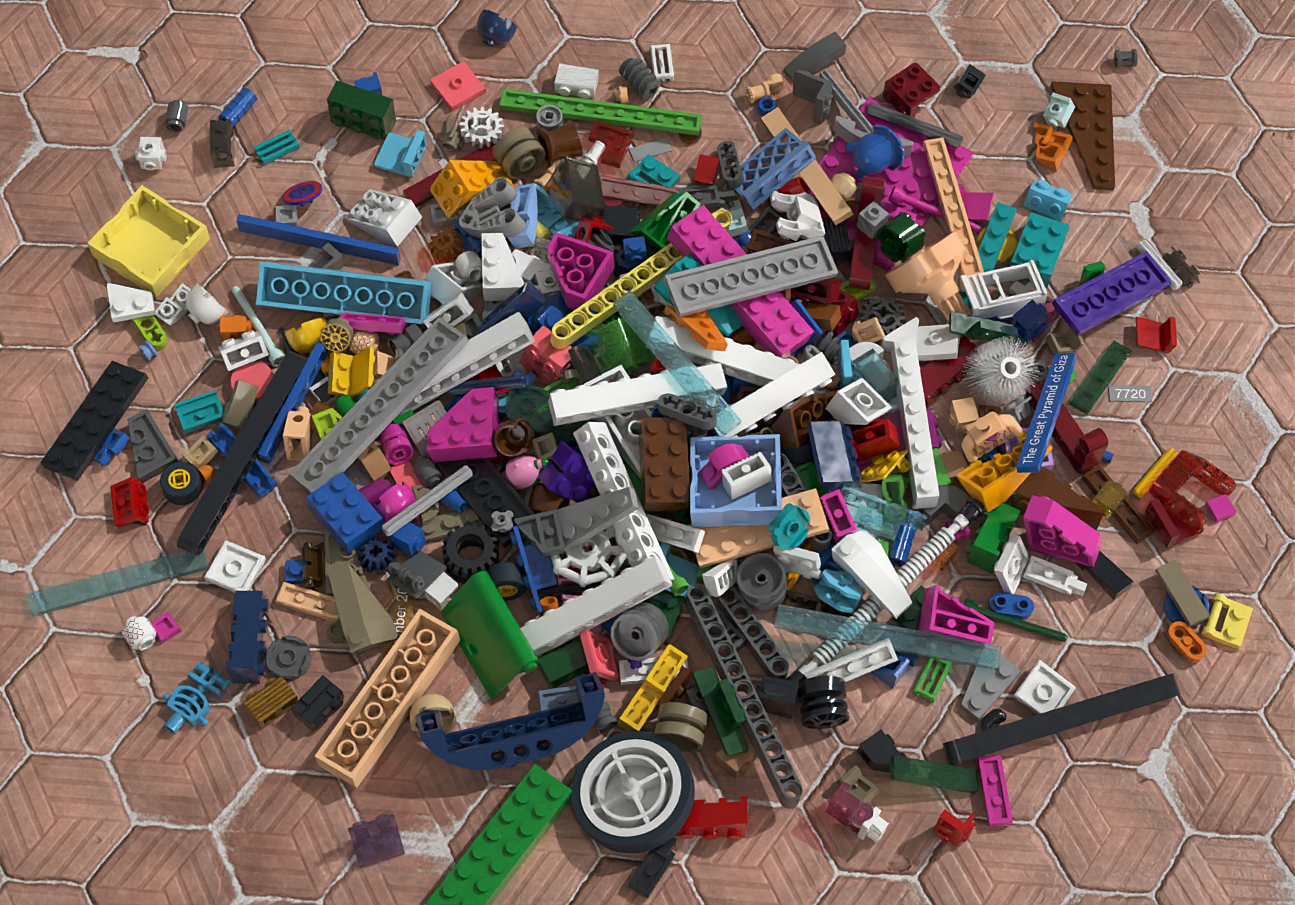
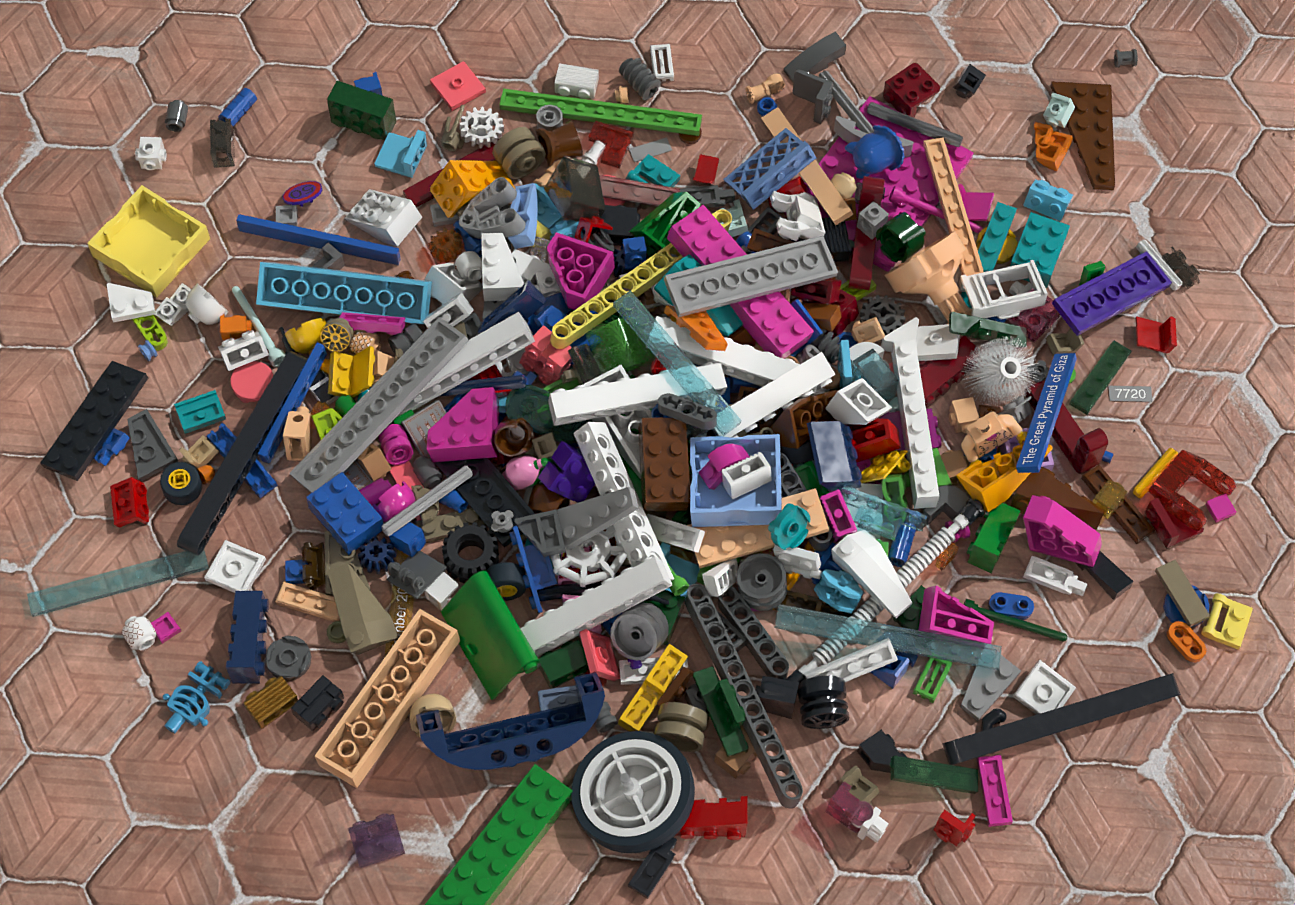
(240, 405): dark tan slope -> none
(275, 144): teal tile -> none
(495, 29): dark blue cylinder -> none
(549, 603): orange hinge -> none
(728, 170): dark grey beam -> none
(1011, 564): white plate -> none
(1030, 320): clear blue brick -> none

